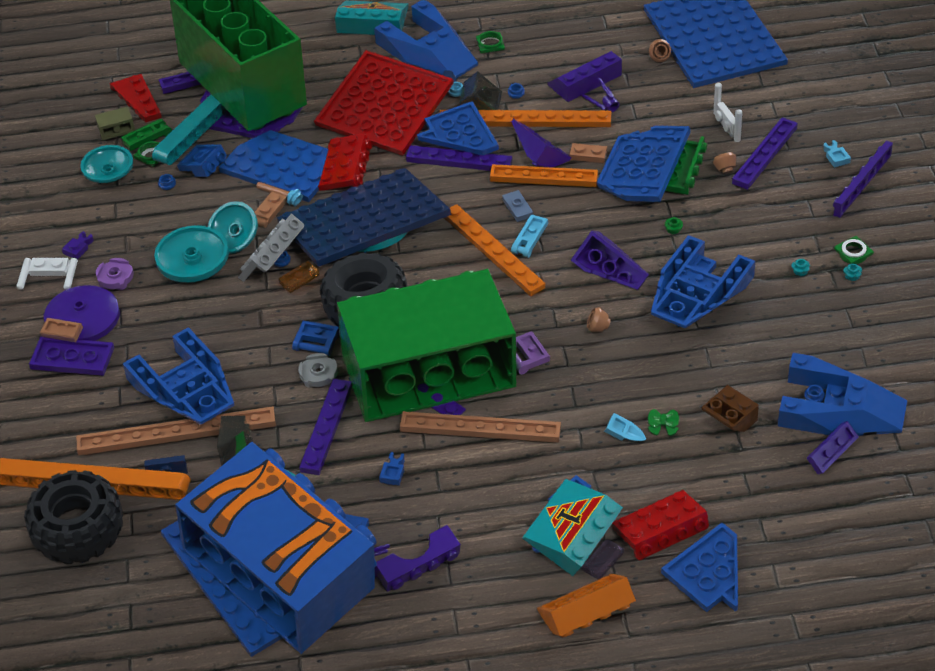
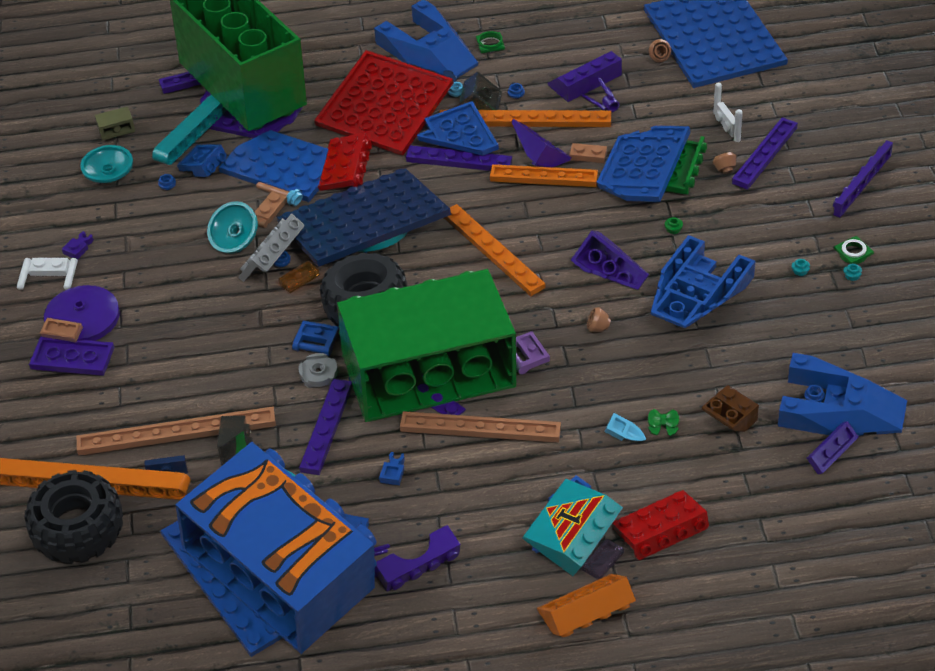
(117, 281): medium lavender plate -> none
(138, 96): red wing -> none
(143, 150): green piece -> none
(145, 134): green plate -> none
(191, 253): teal dish -> none
(192, 388): blue wedge -> none
(364, 16): teal slope -> none
(517, 205): sand blue plate -> none
(529, 235): medium azure plate -> none
(708, 569): blue wing -> none
(836, 155): medium azure plate -> none

